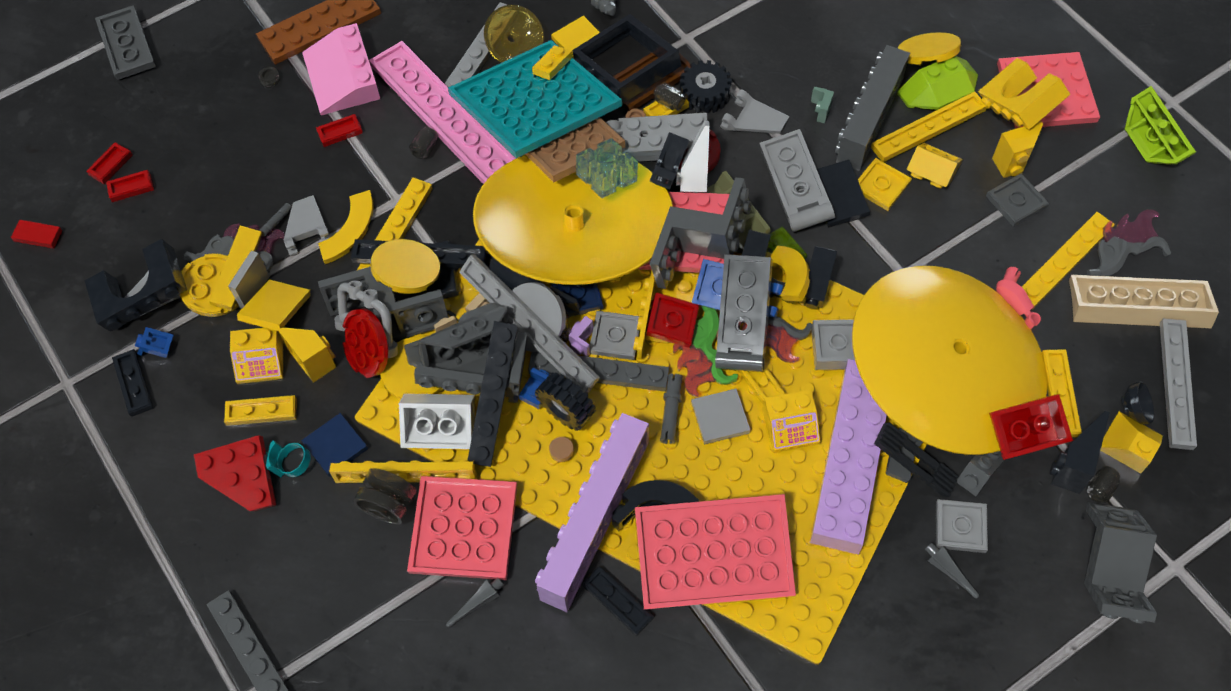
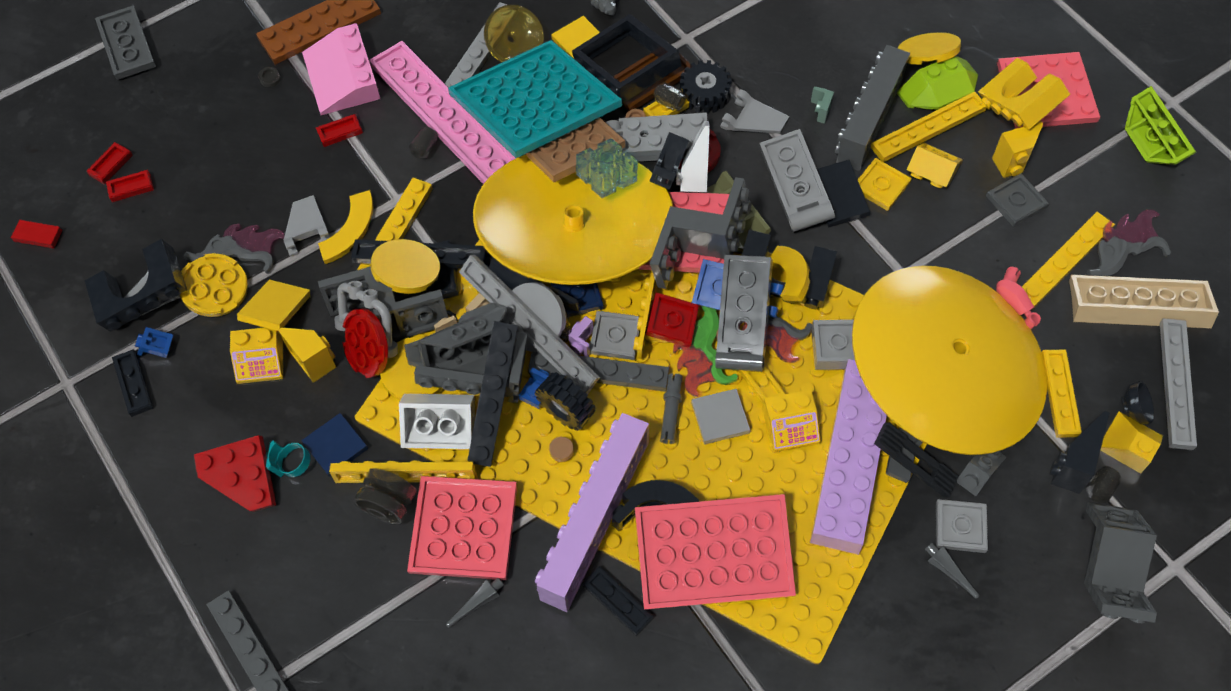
(244, 242): yellow tile -> none
(249, 279): light grey tile -> none
(260, 410): yellow tile -> none
(283, 211): dark grey wheel -> none
(552, 62): yellow plate -> none
(782, 238): clear neon green tile -> none
(1030, 426): red slope -> none

